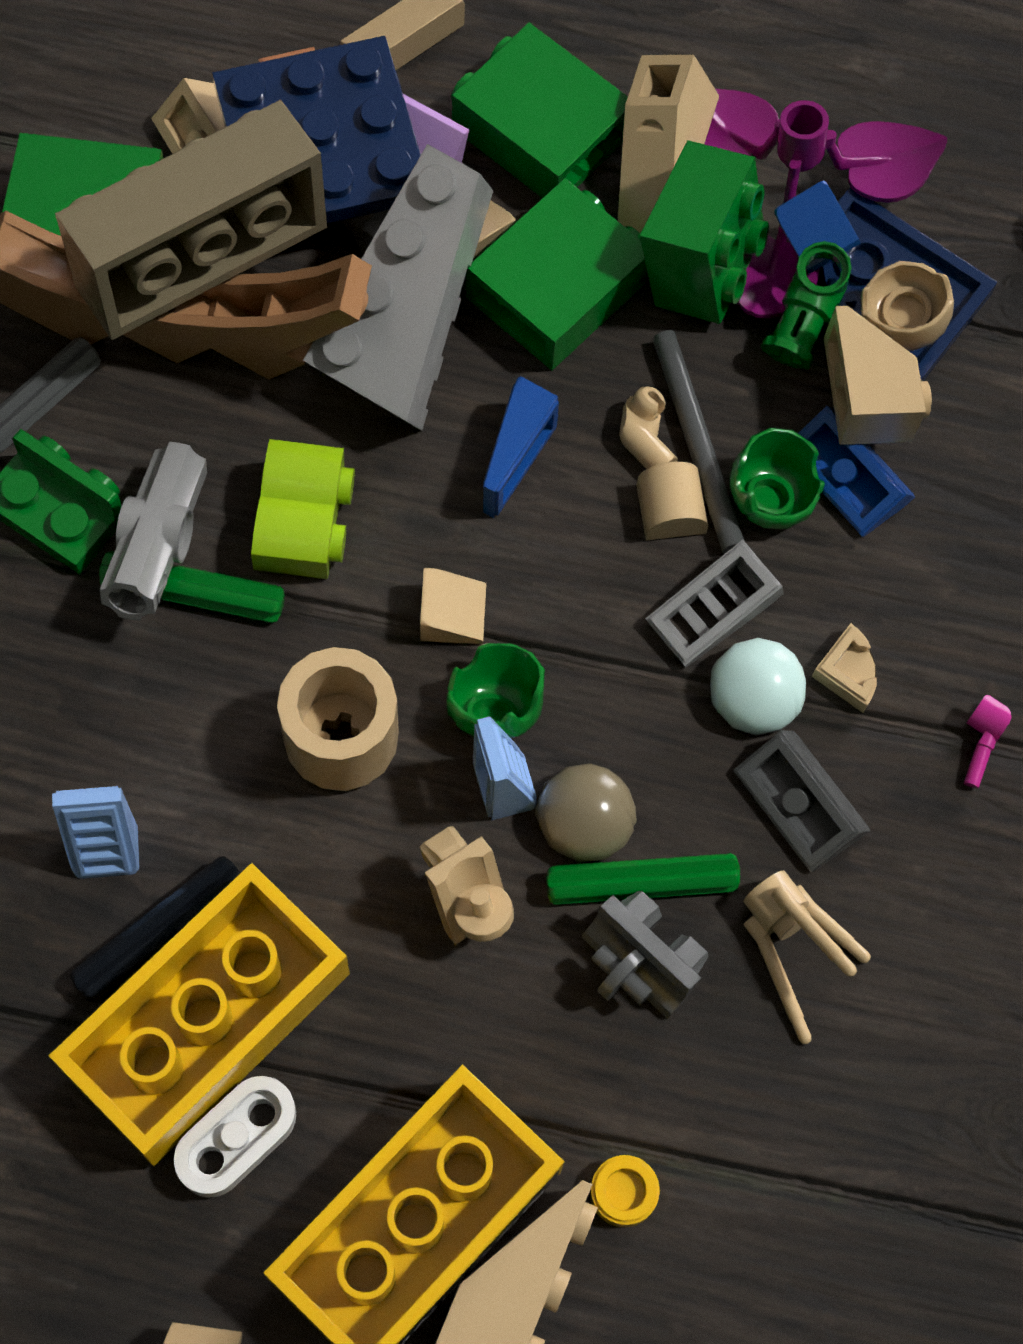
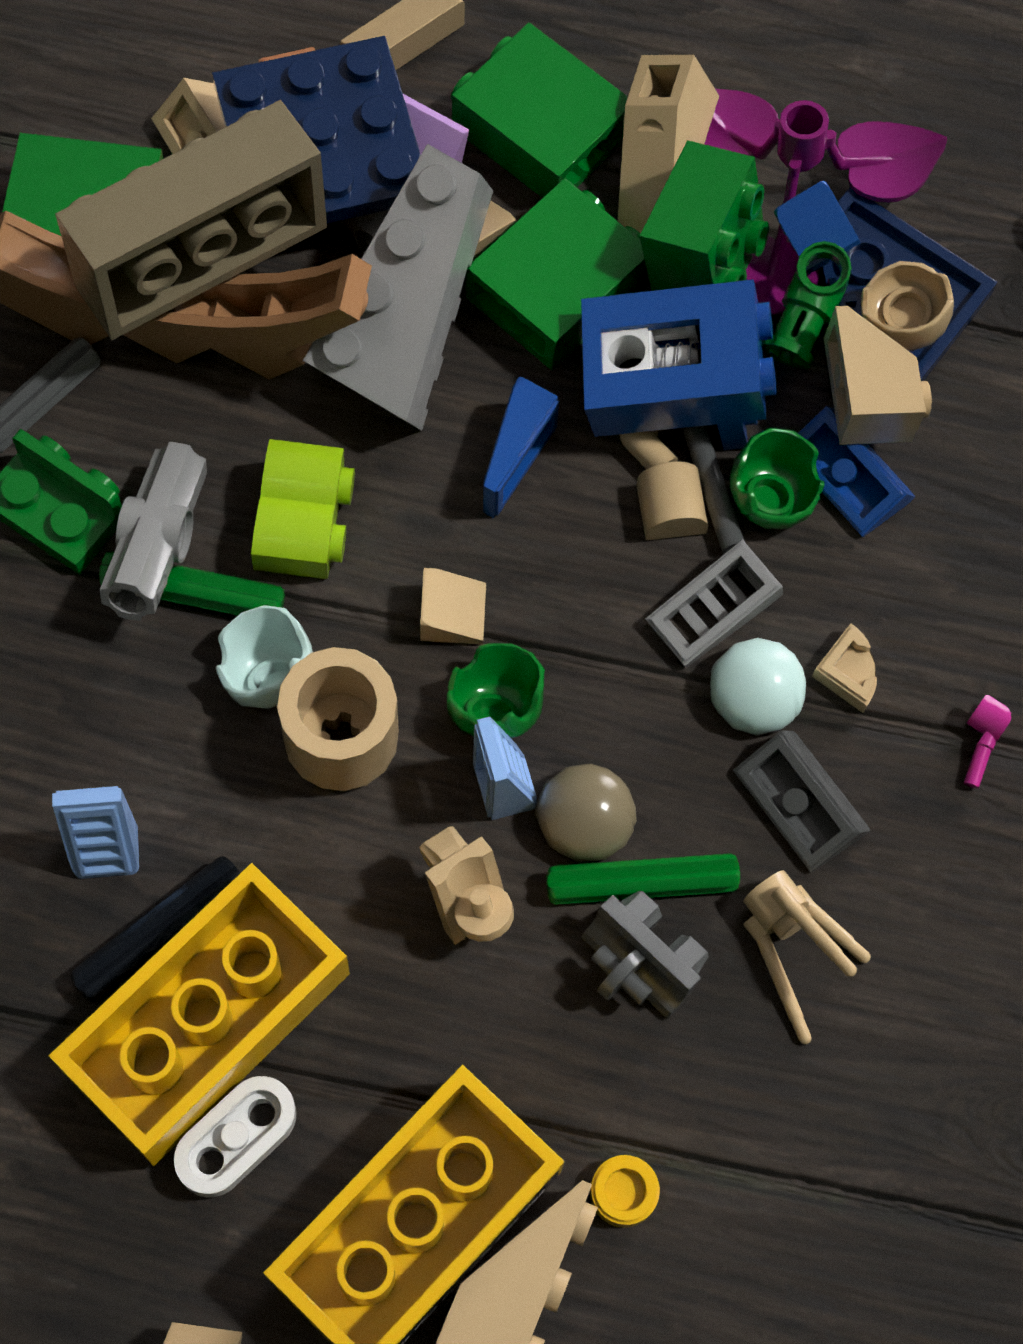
(259, 653): none -> light aqua hair
(668, 383): none -> blue brick

